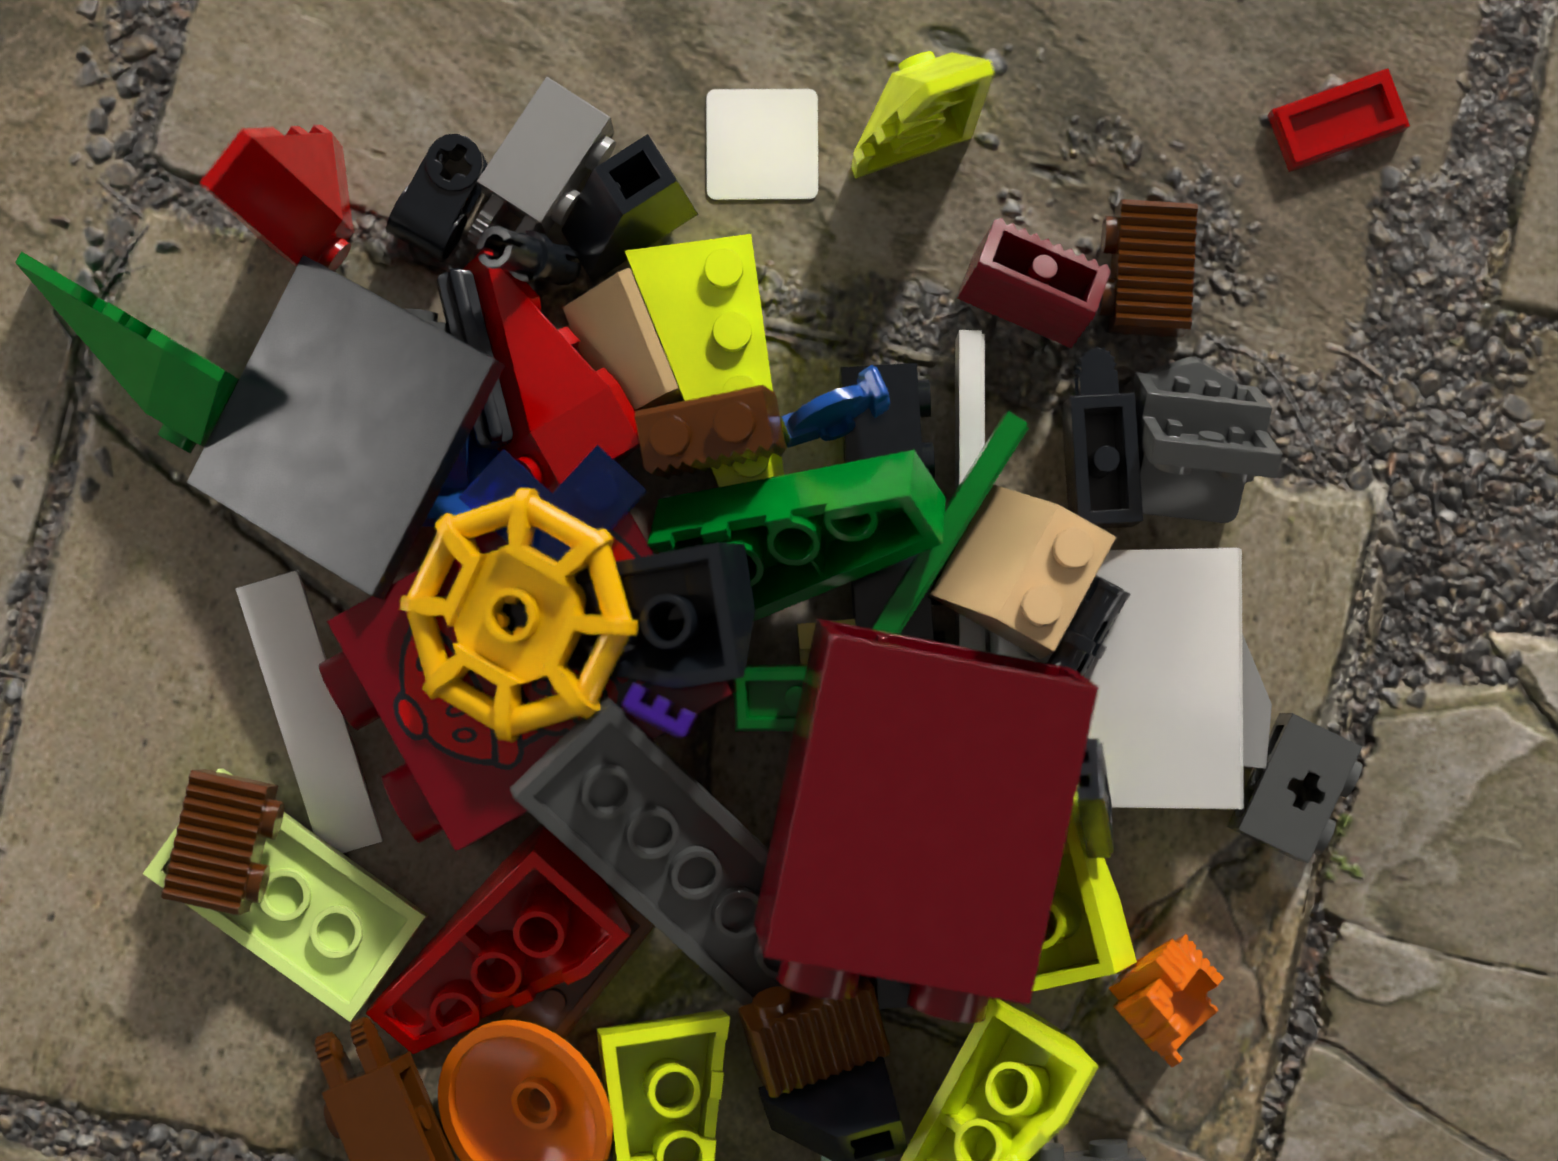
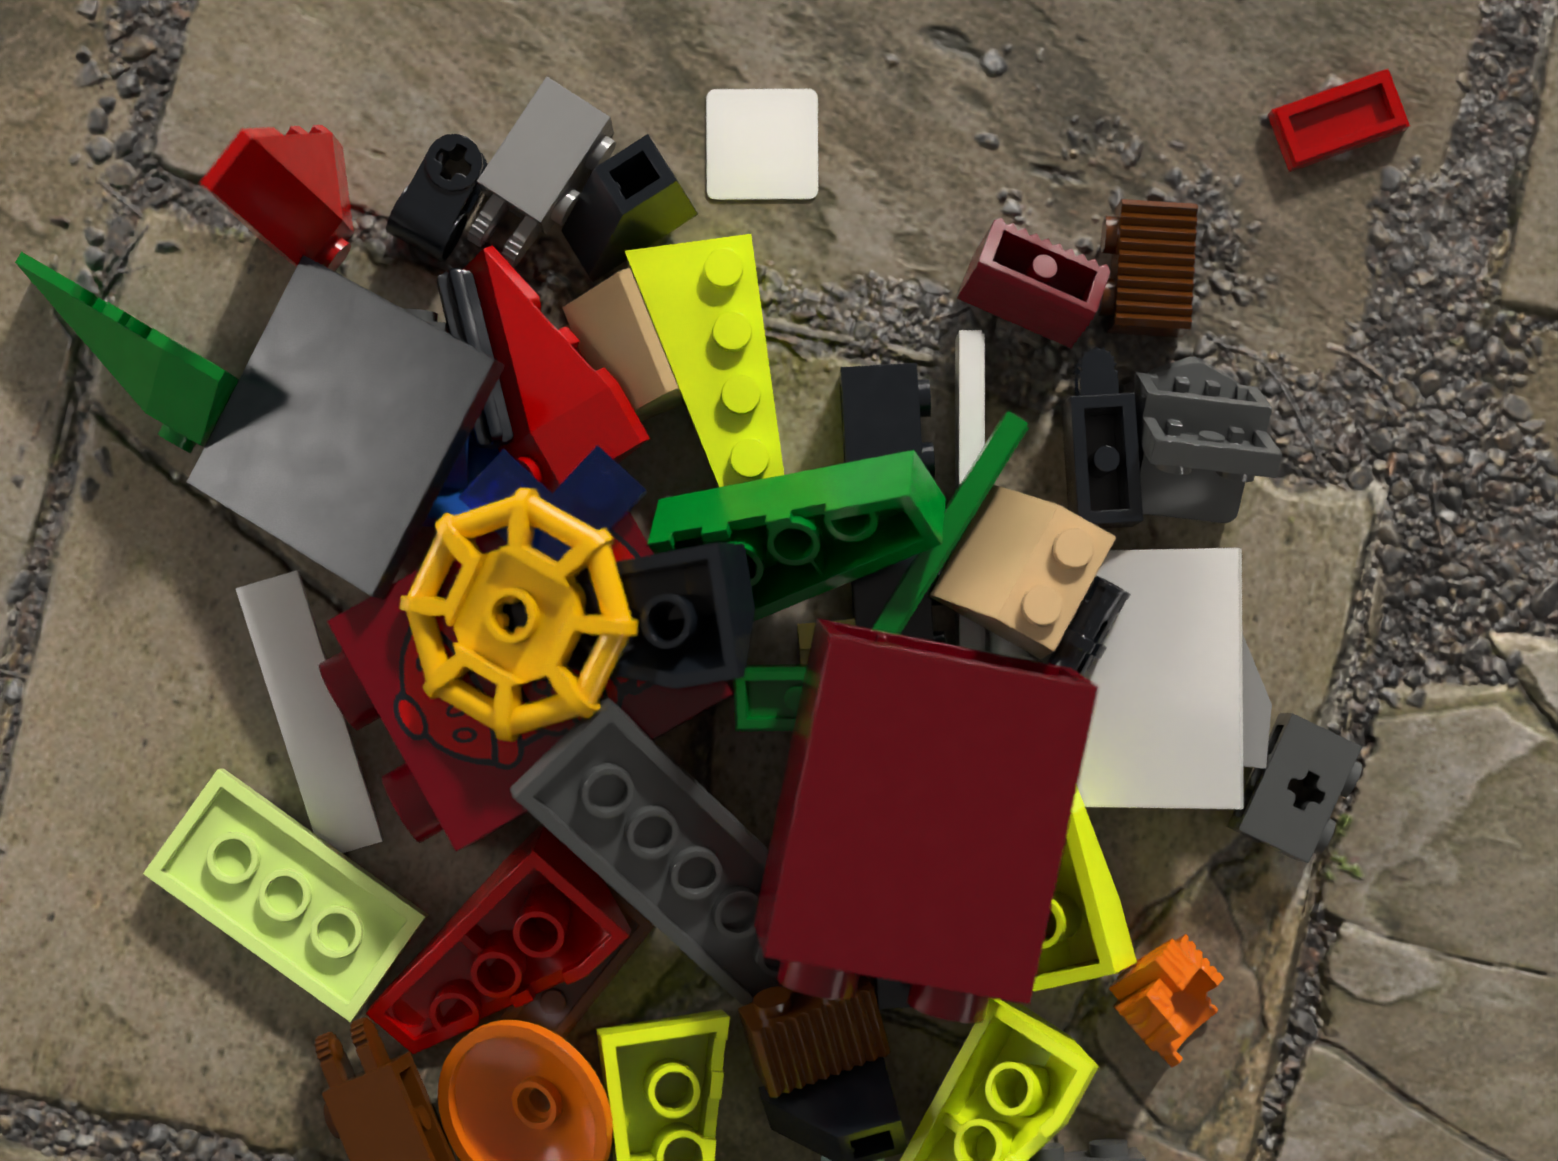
(223, 842): reddish brown brick -> none
(528, 256): black pin -> none
(659, 713): dark purple tile -> none
(710, 432): reddish brown brick -> none
(834, 412): blue piece -> none
(923, 109): neon yellow wedge -> none
(1095, 802): tile -> none

